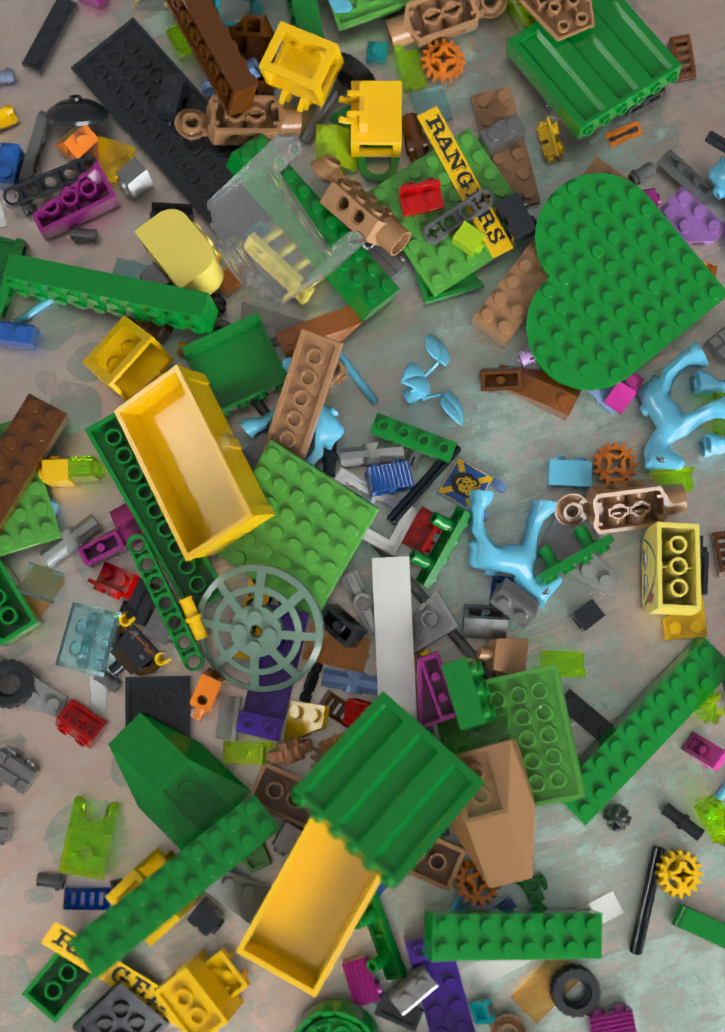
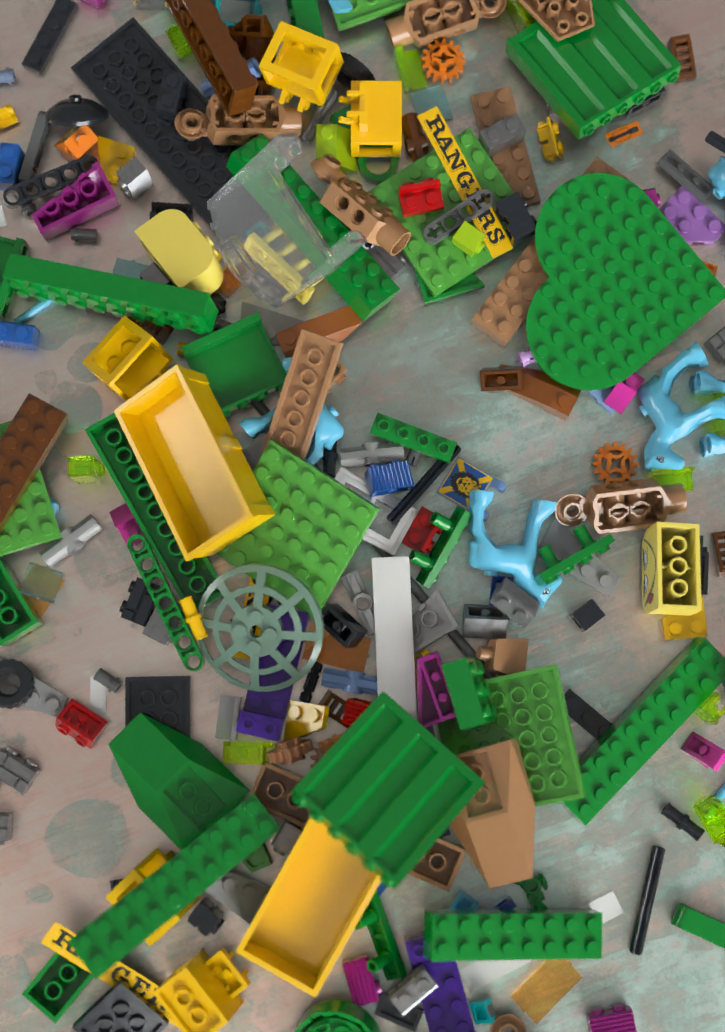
(51, 881): dark grey pin -> none
(55, 472): yellow brick -> none
(67, 905): clear blue slope -> none
(87, 639): clear light blue brick -> none
(89, 834): clear neon green brick -> none
(102, 548): magenta brick -> none
(116, 581): red bracket -> none
(134, 650): torso -> none
(211, 686): orange torso -> none
(358, 379): medium azure bar -> none
(376, 52): teal plate -> none
(419, 385): medium azure plant -> none
(474, 892): orange gear -> none
(569, 473): medium azure brick -> none
(569, 662): clear neon green panel -> none
(590, 999): black tyre -> none
(617, 817): dark grey gear -> none
(641, 173): dark grey pin -> none
(675, 864): yellow gear -> none

